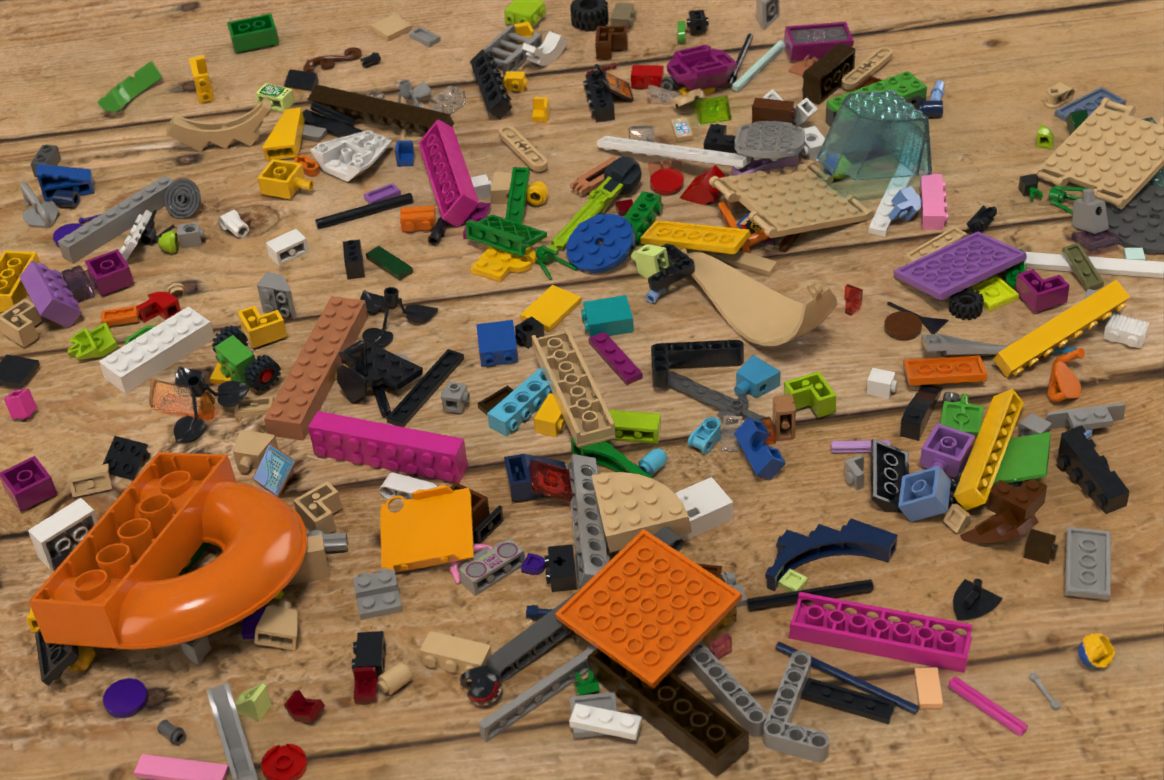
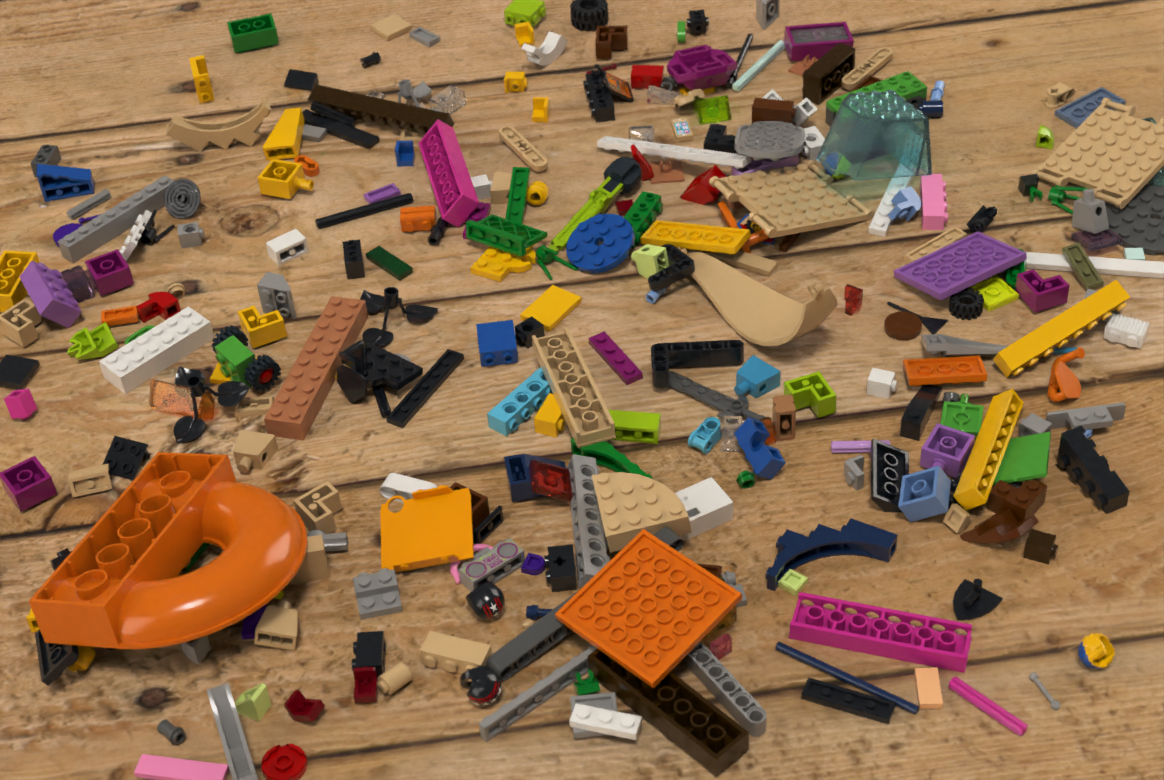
(40, 214): light grey piece -> none
(62, 530): white brick -> none
(66, 198): dark blue brick -> none
(88, 204): none -> light grey axle
(125, 697): dark purple tile -> none
(130, 87): bright green brick -> none
(169, 242): lime cone -> none
(232, 221): white piece -> none
(274, 470): piece -> none
(280, 97): yellowish green brick -> none
(328, 61): reddish brown plant -> none
(350, 154): white wedge -> none
(388, 447): dark pink brick -> none
(455, 397): light grey brick -> none
(486, 601): none -> black helmet
(490, 402): dark brown tile -> none
(491, 84): black brick -> none
(518, 57): light grey fence -> none
(592, 179): nougat hinge -> none
(607, 315): teal brick -> none
(623, 15): dark tan brick -> none
(647, 171): none -> red slope
(653, 461): medium azure brick -> none
(666, 181): red tile -> none
(746, 479): none -> green plate
(779, 731): light grey beam -> none
(826, 591): black axle -> none
(1075, 119): dark green brick -> none
(1088, 563): light grey piece -> none

